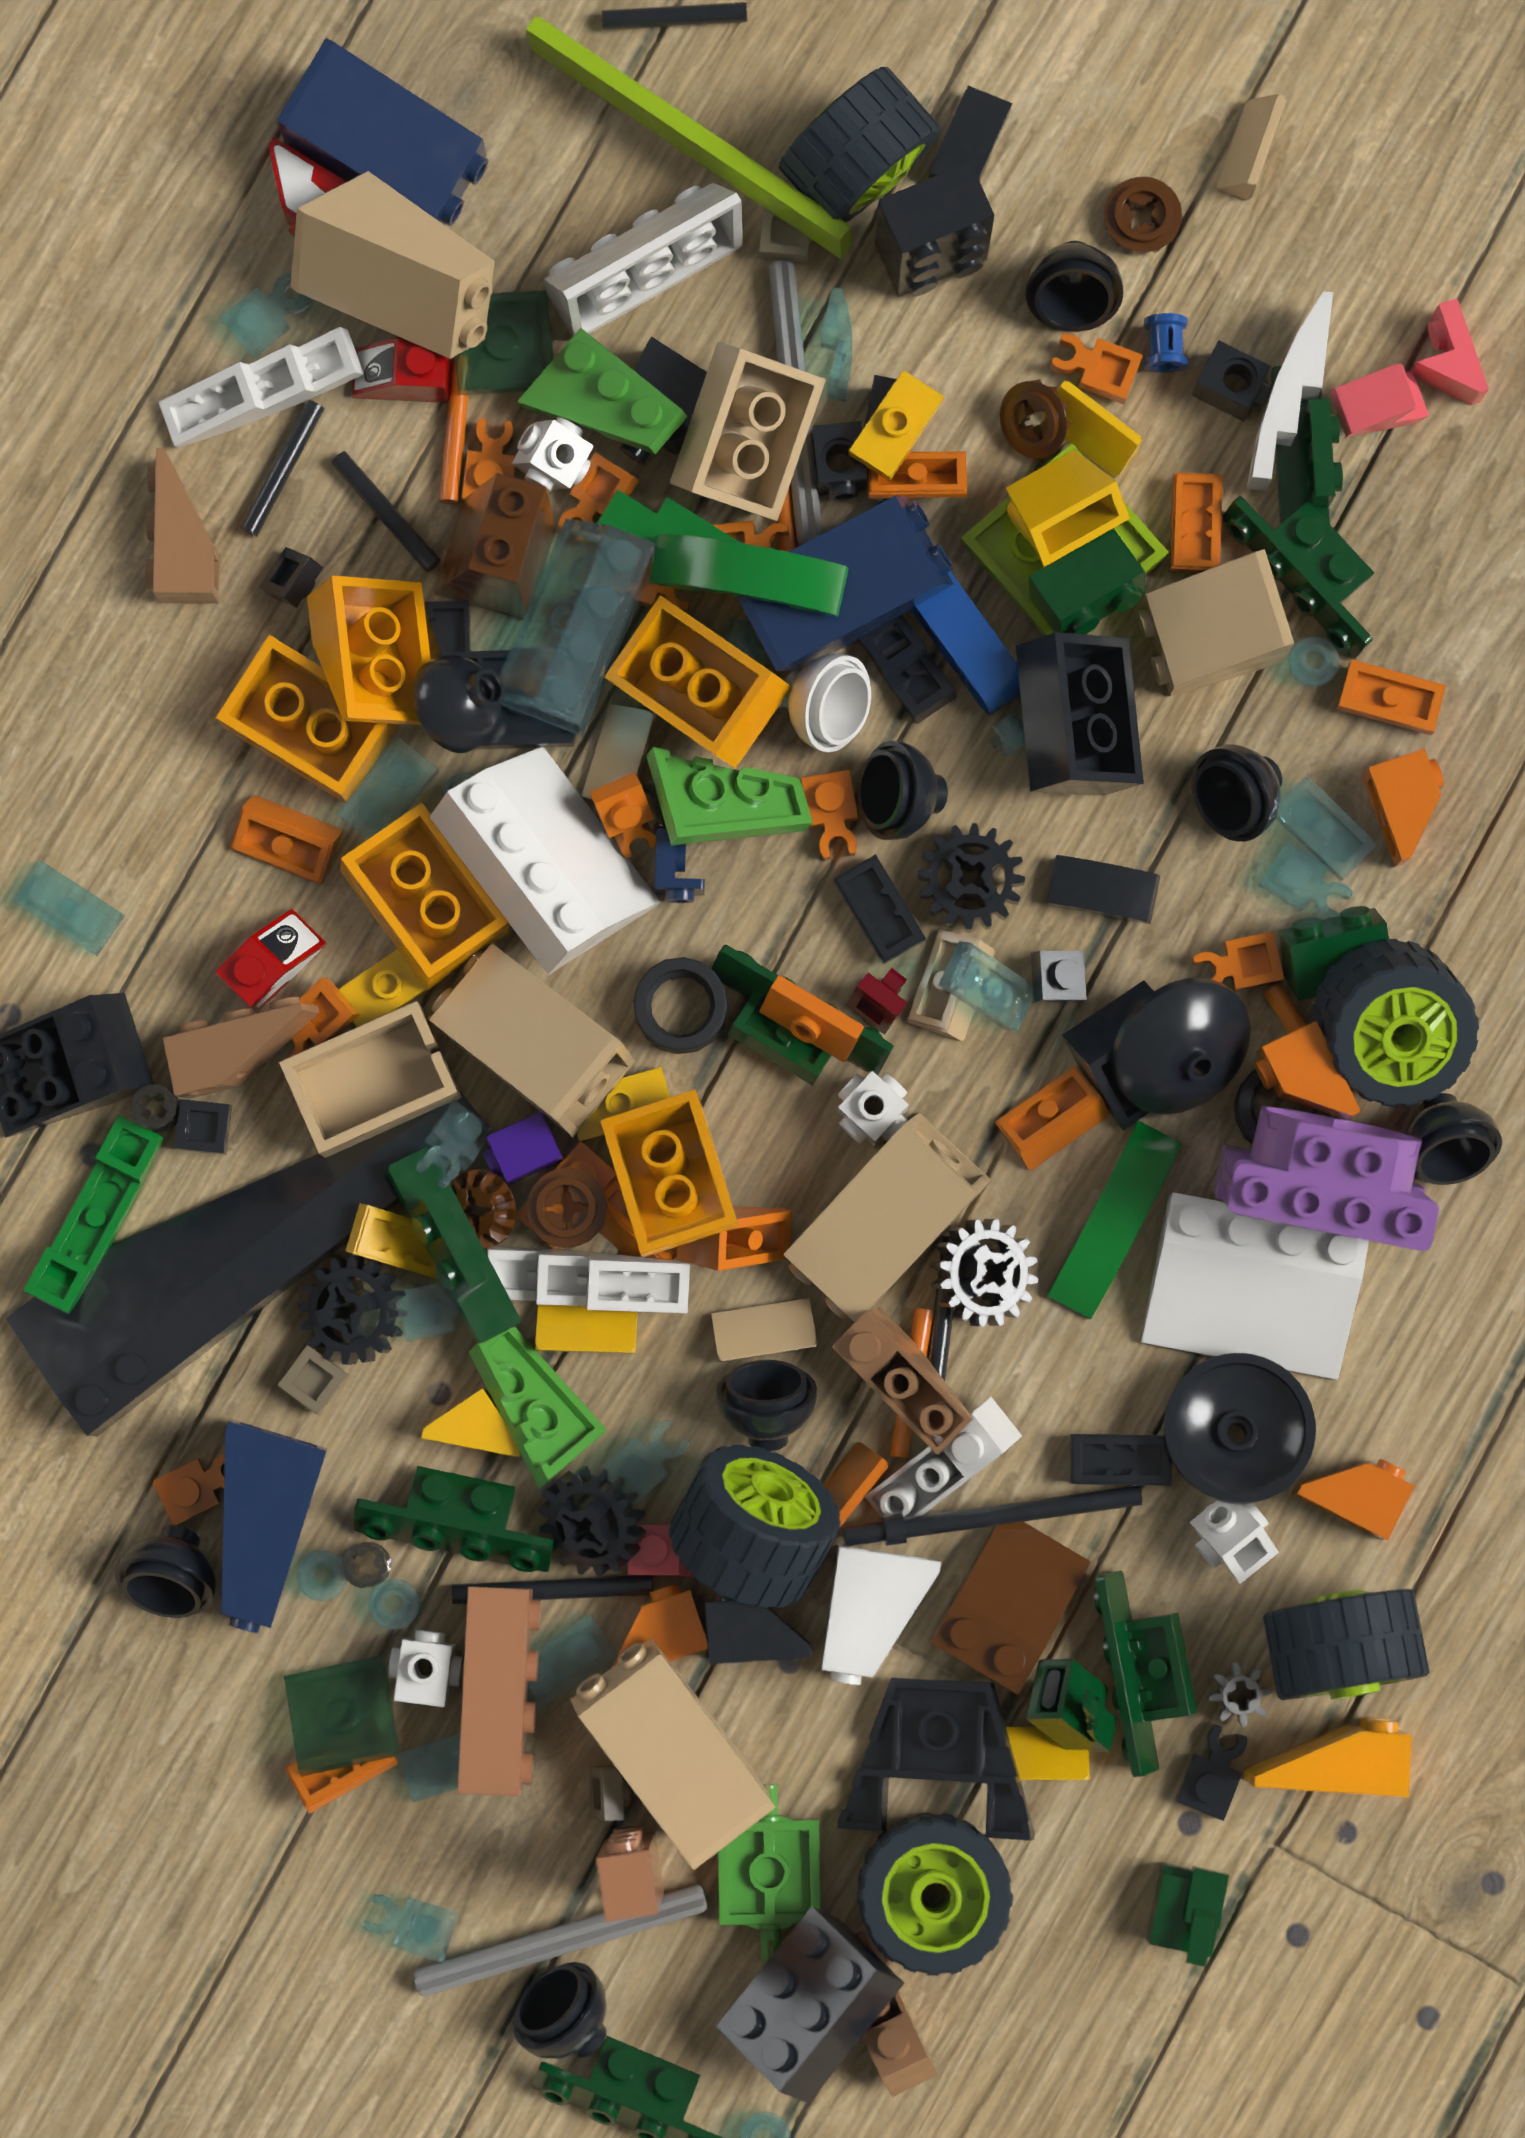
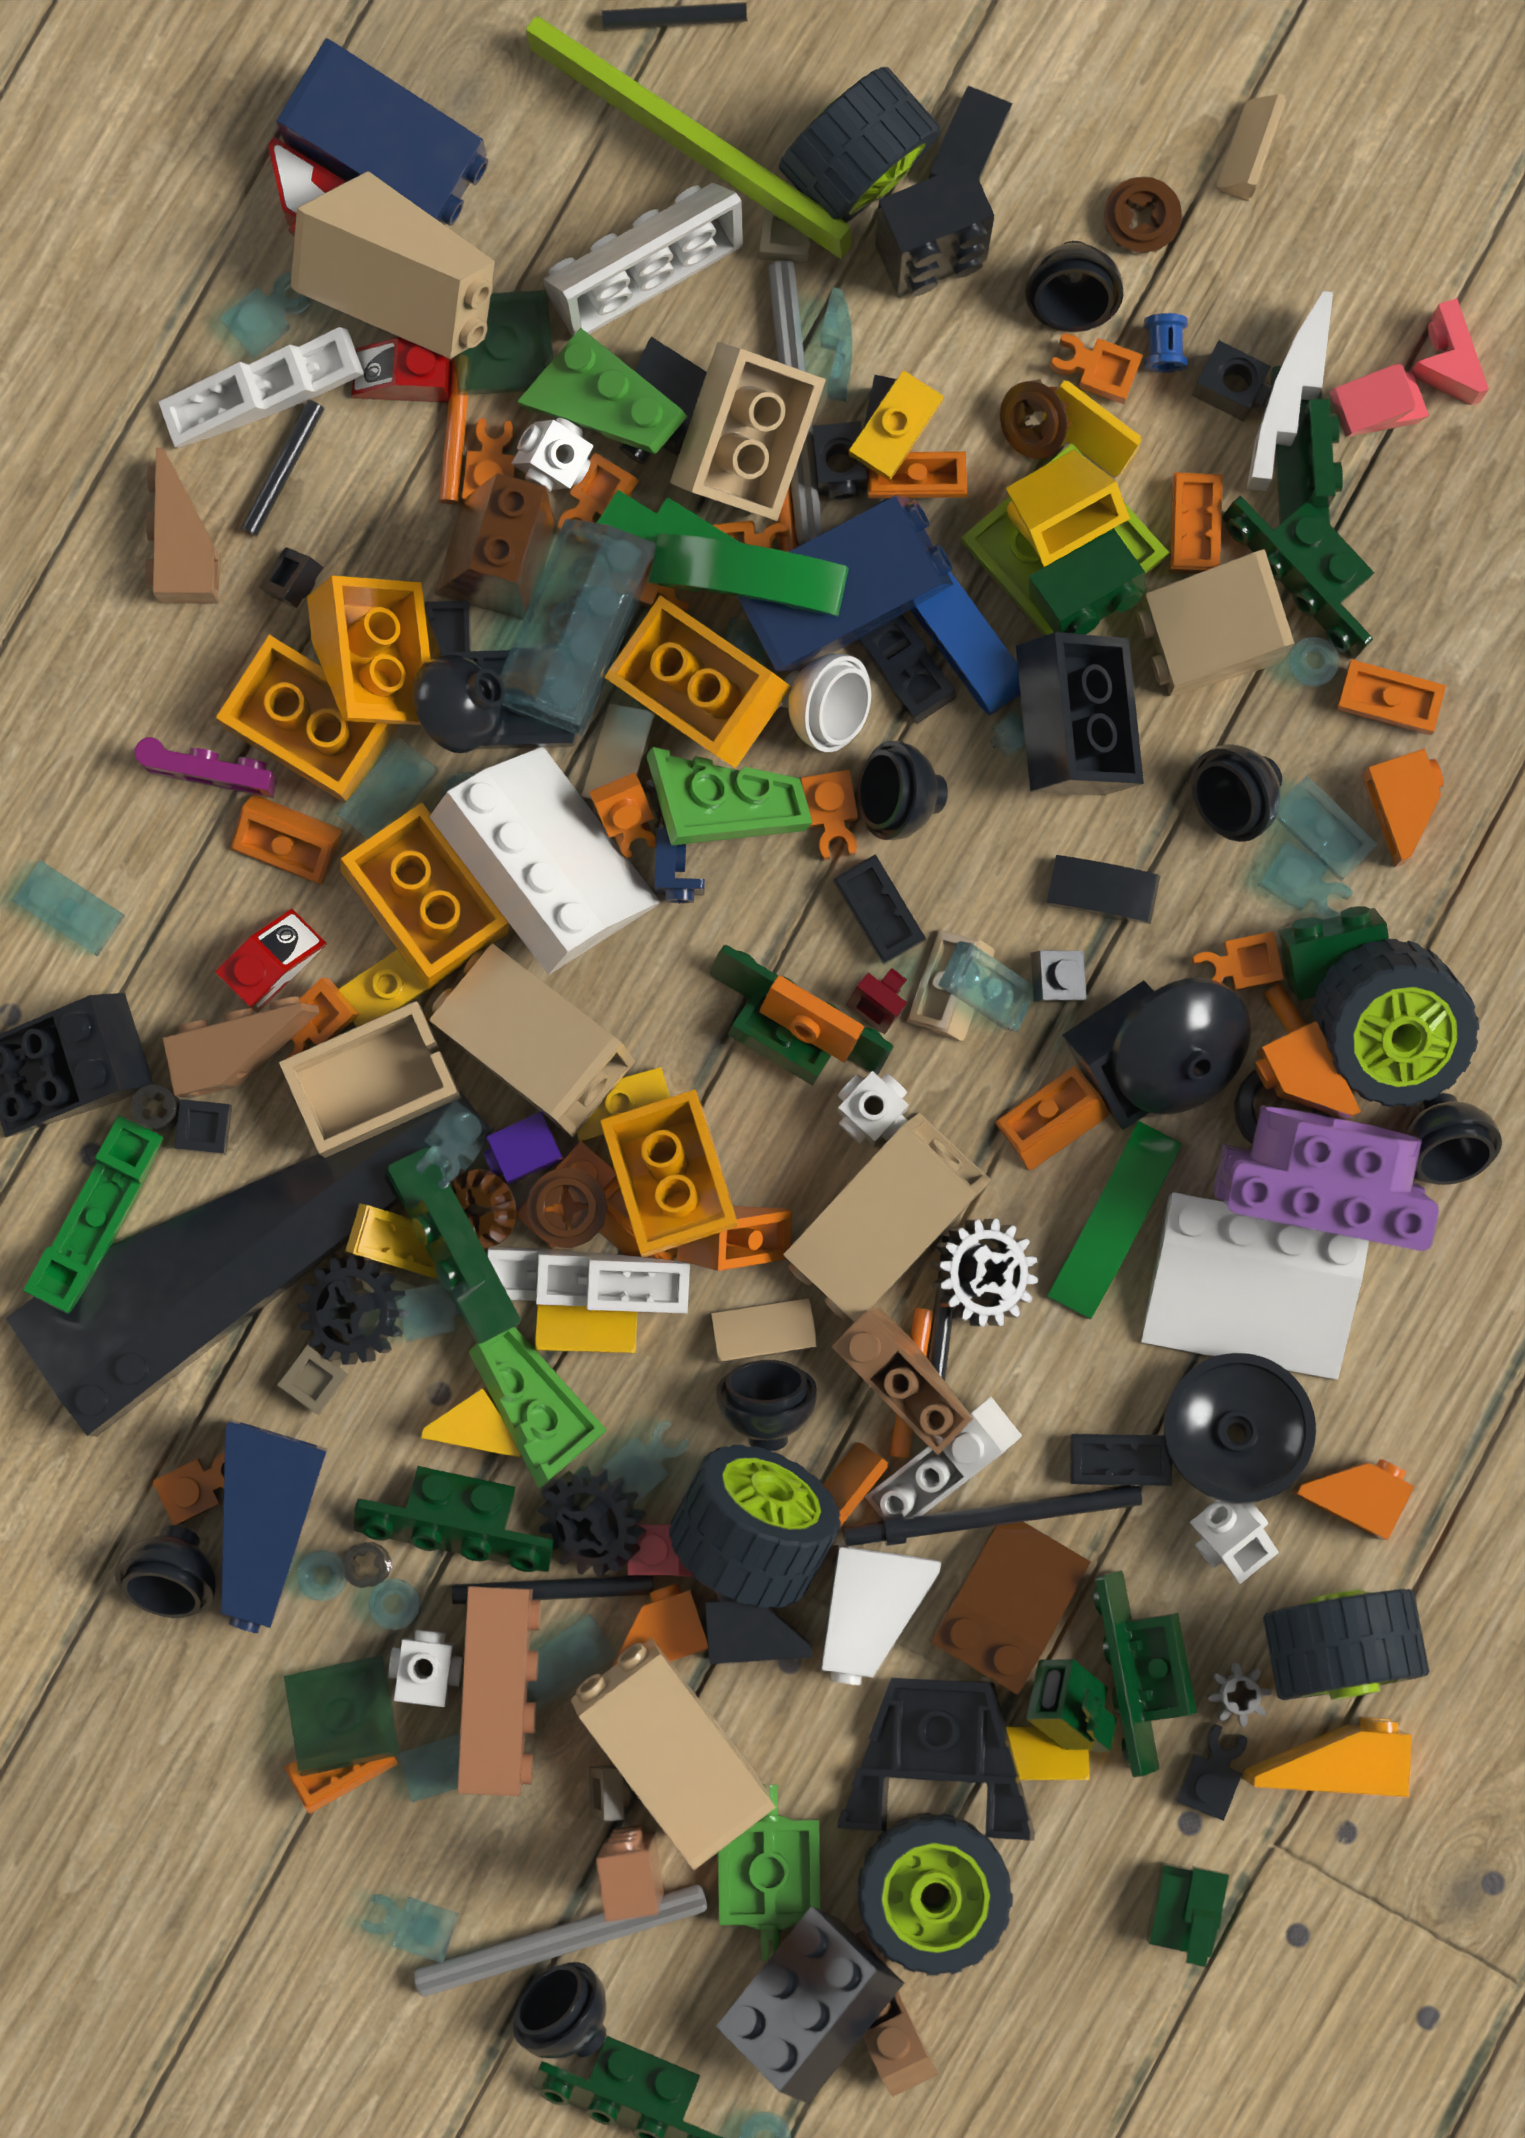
(204, 768): none -> magenta plate
(385, 511): black bar -> none
(672, 969): black tyre -> none
(987, 863): black gear -> none

